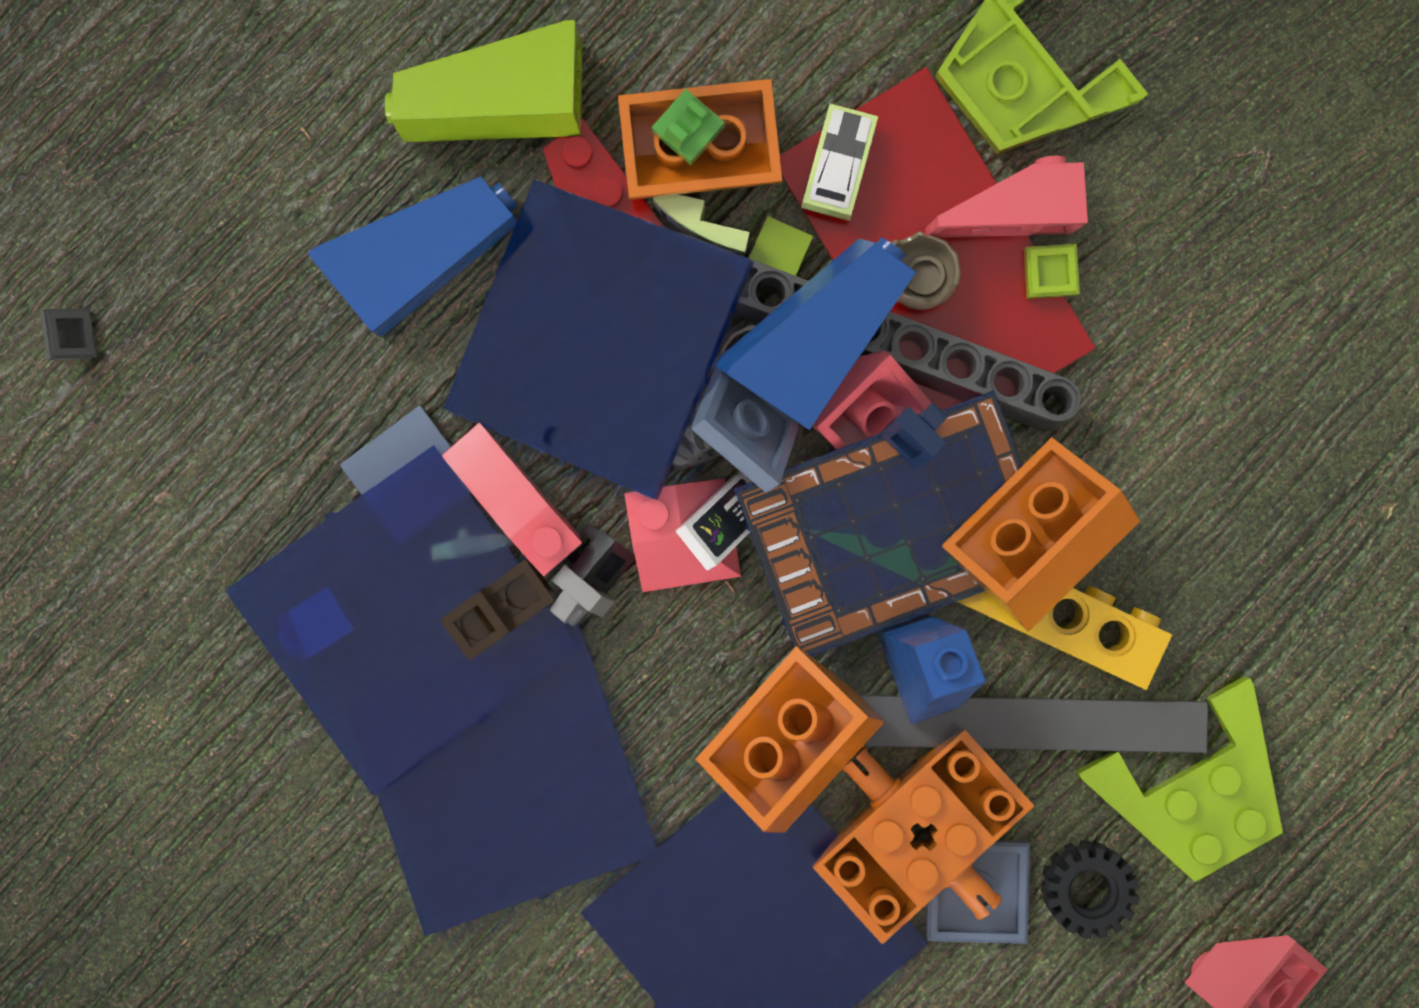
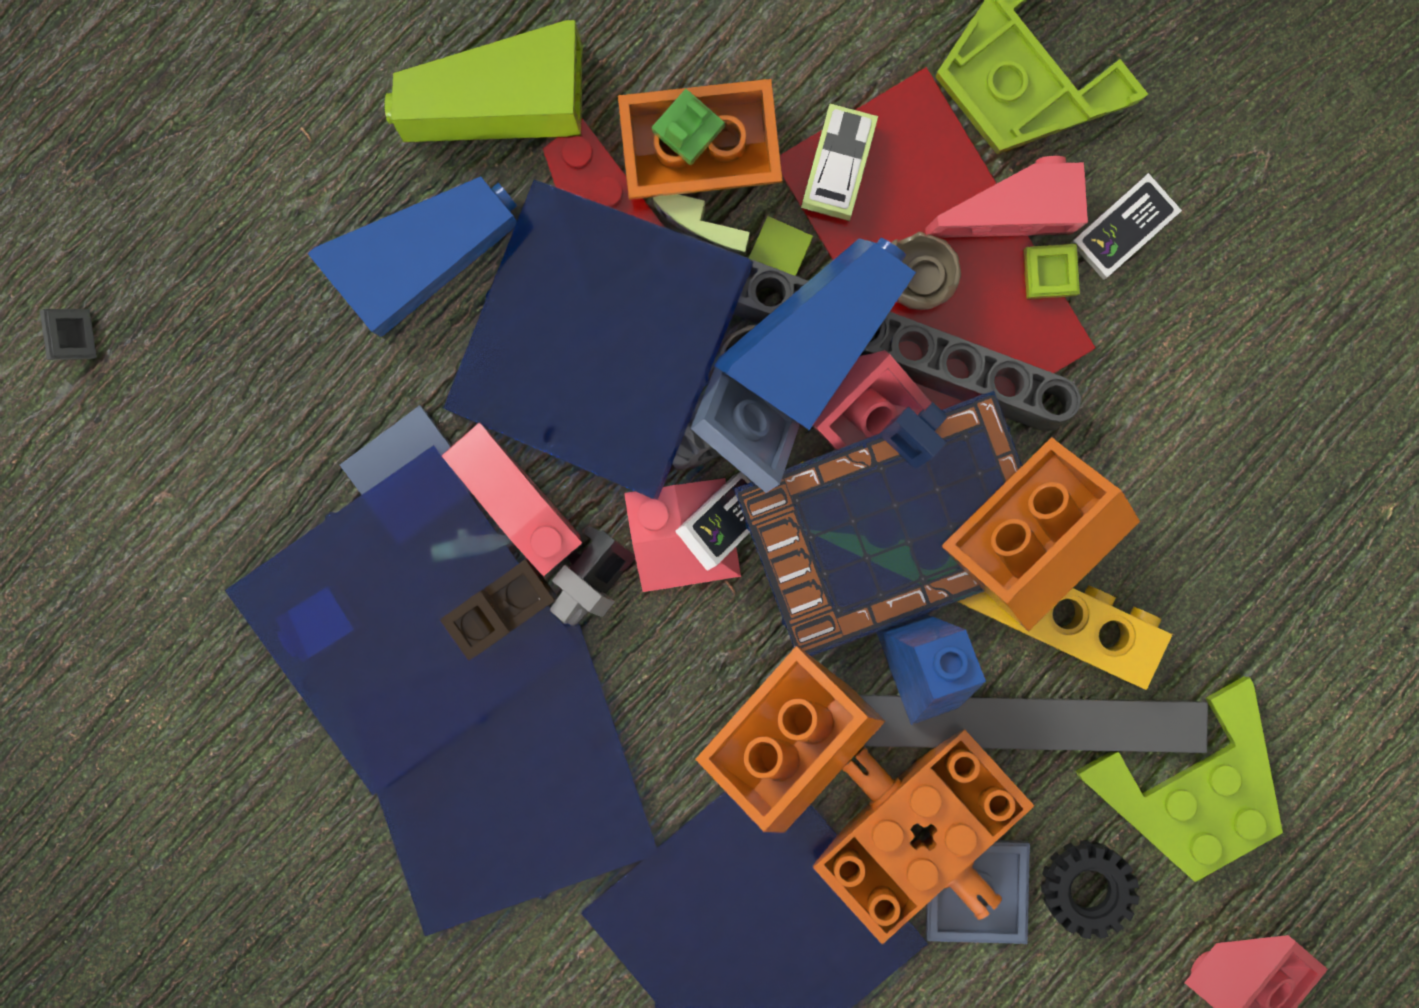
(1126, 226): none -> tile

